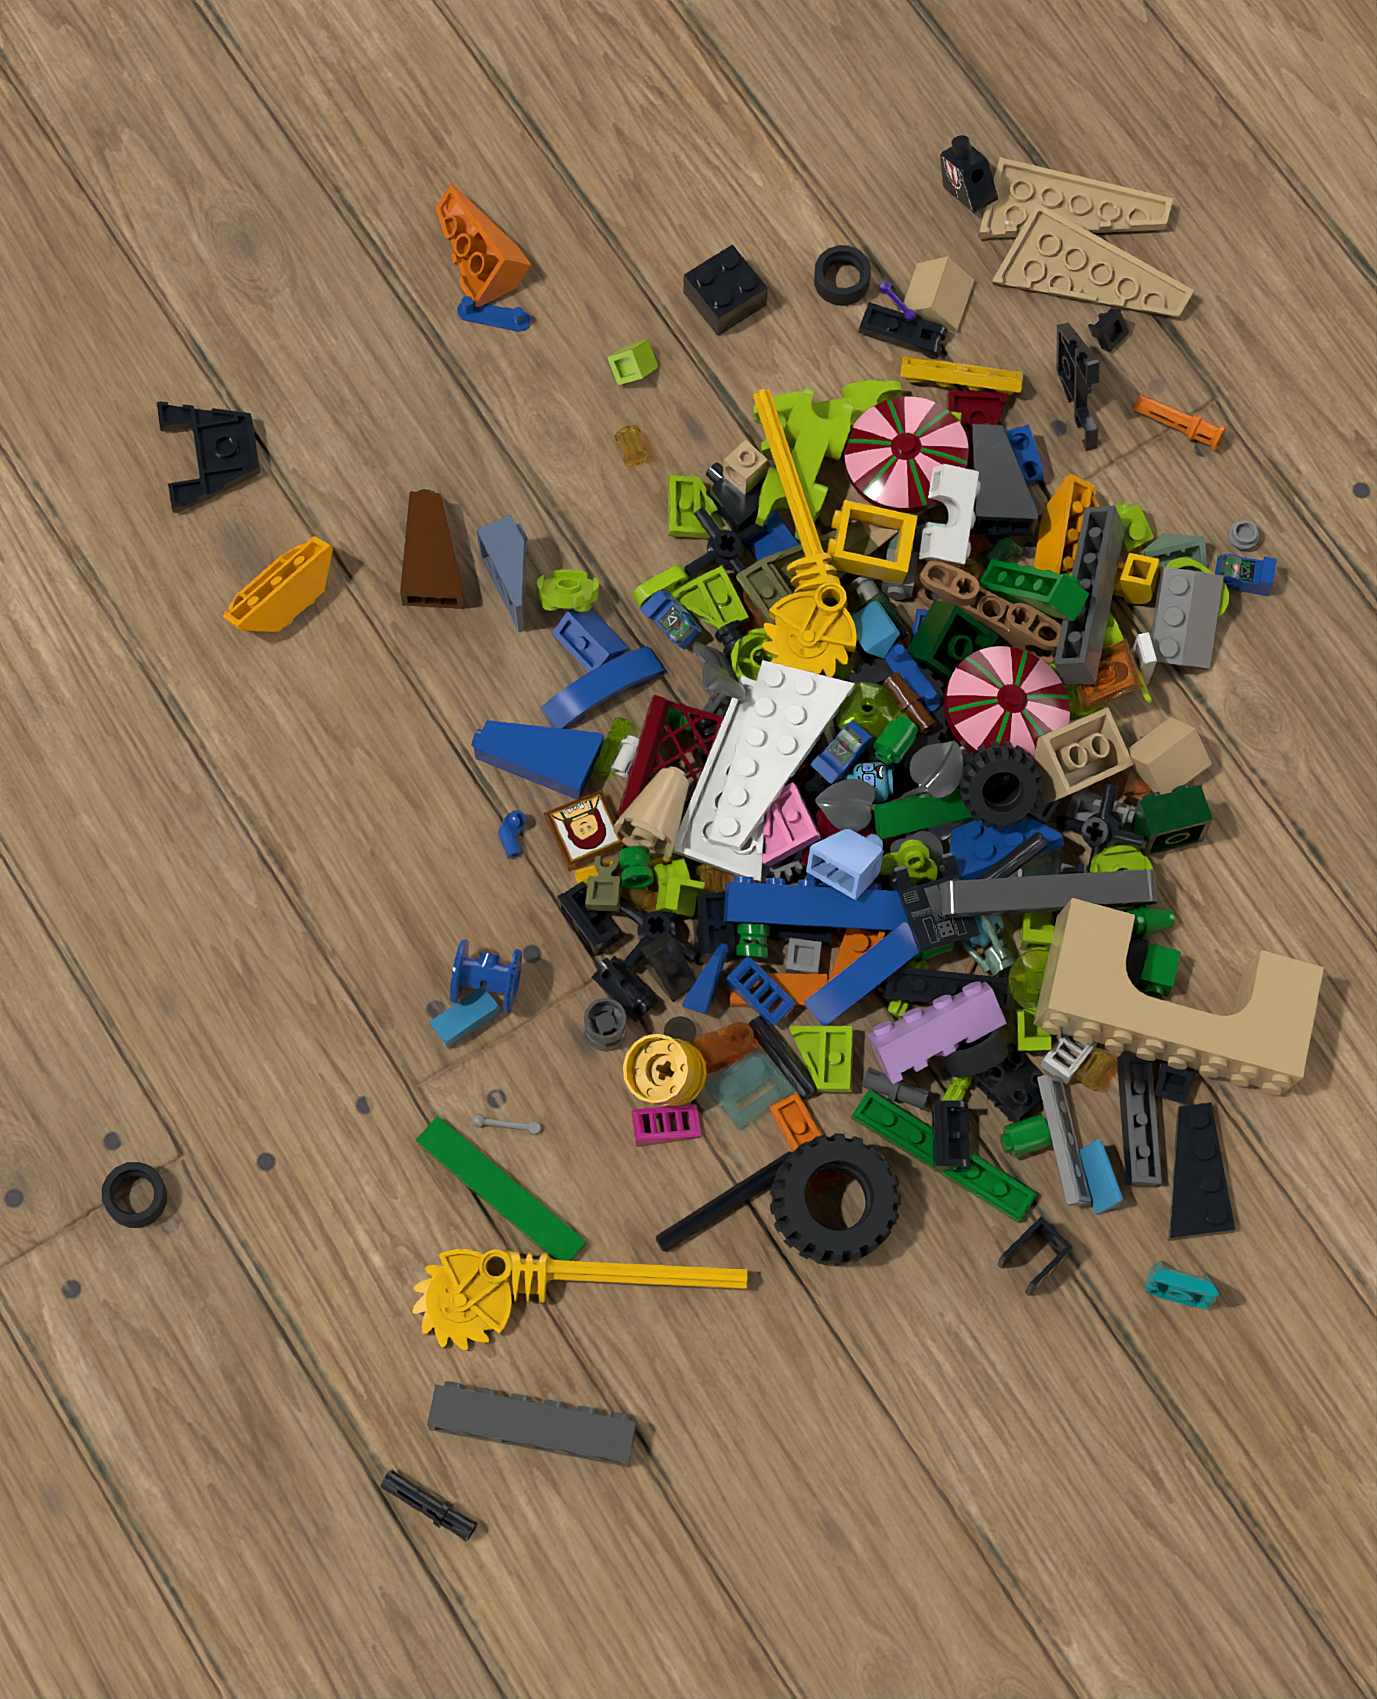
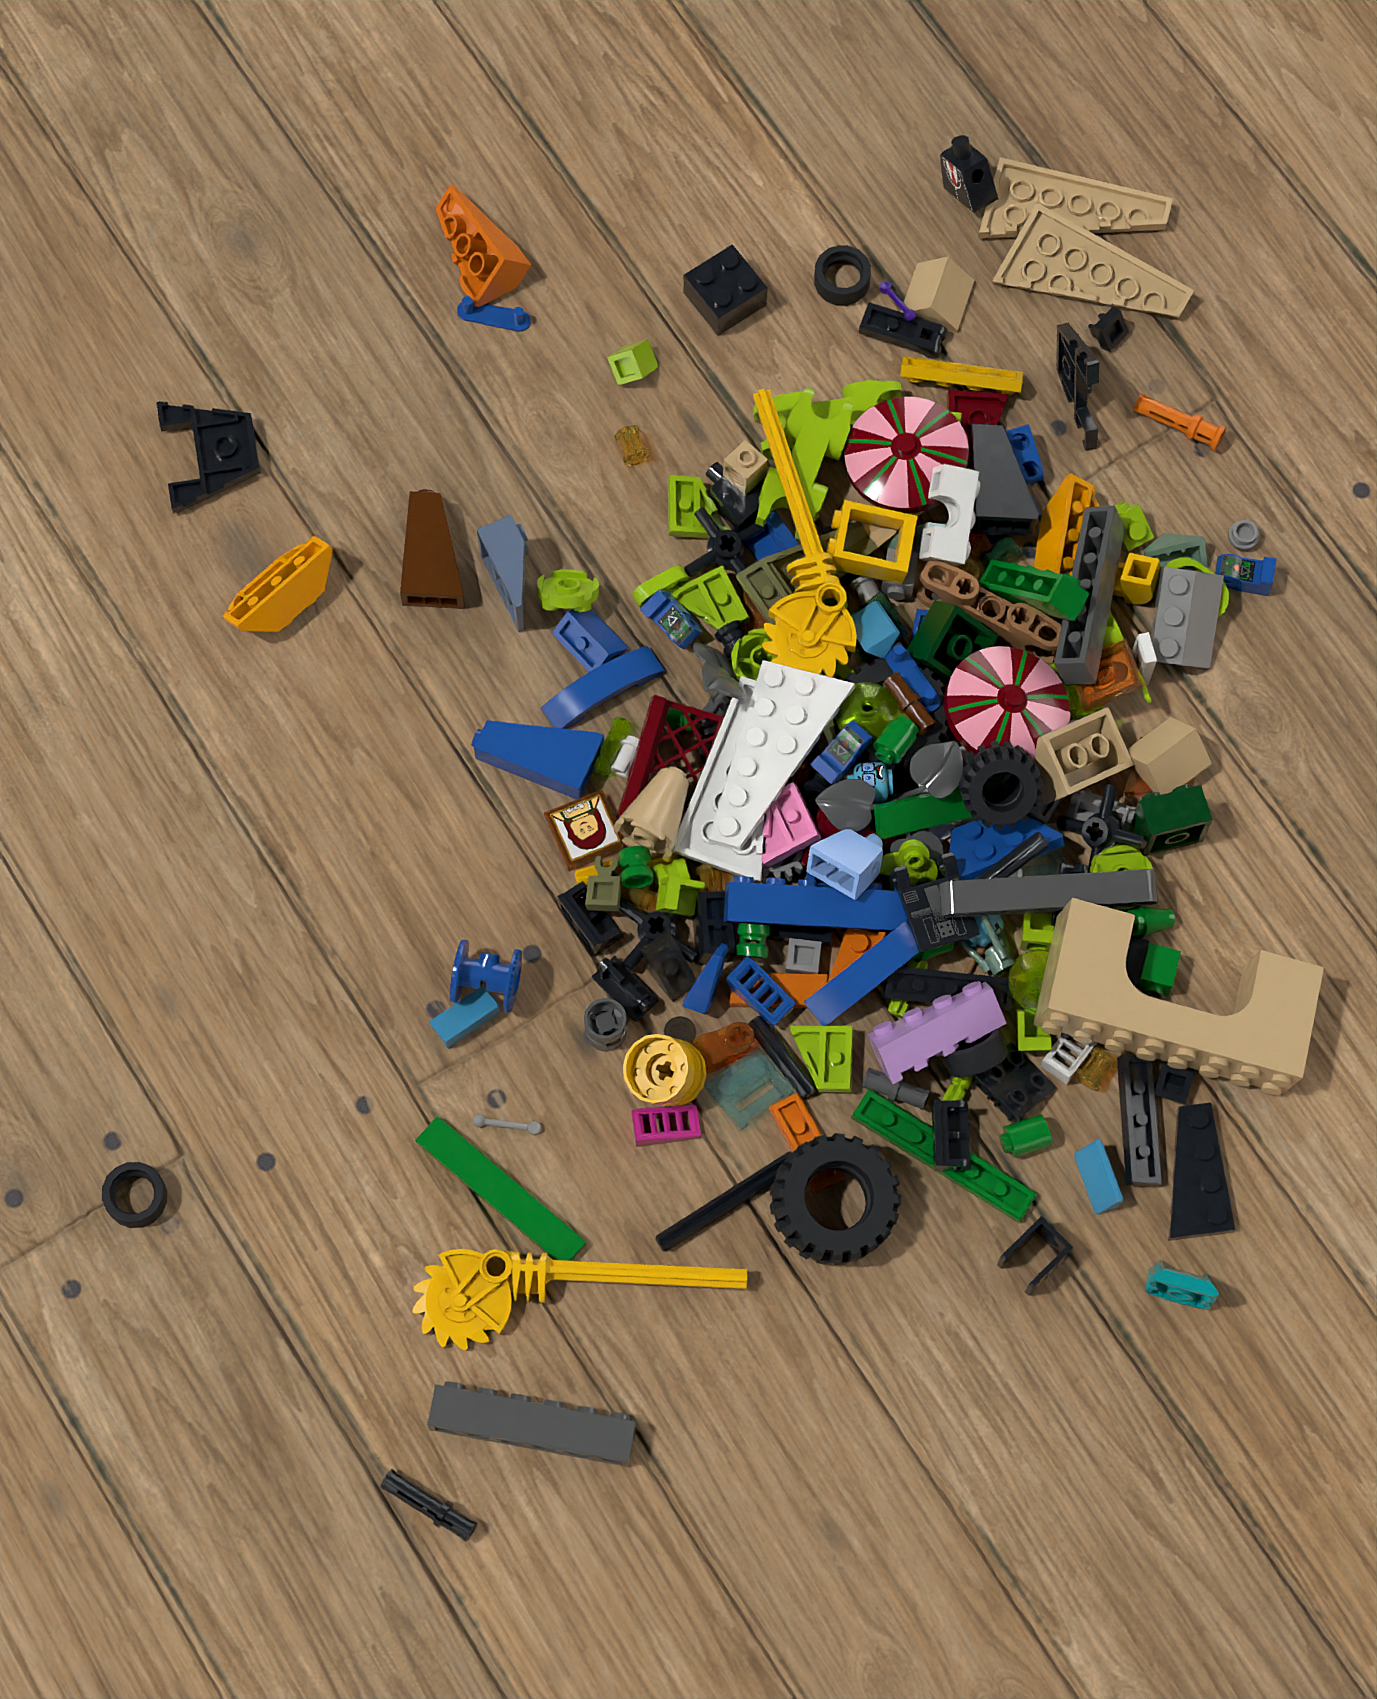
(509, 831): blue arm -> none
(1064, 1140): light grey tile -> none

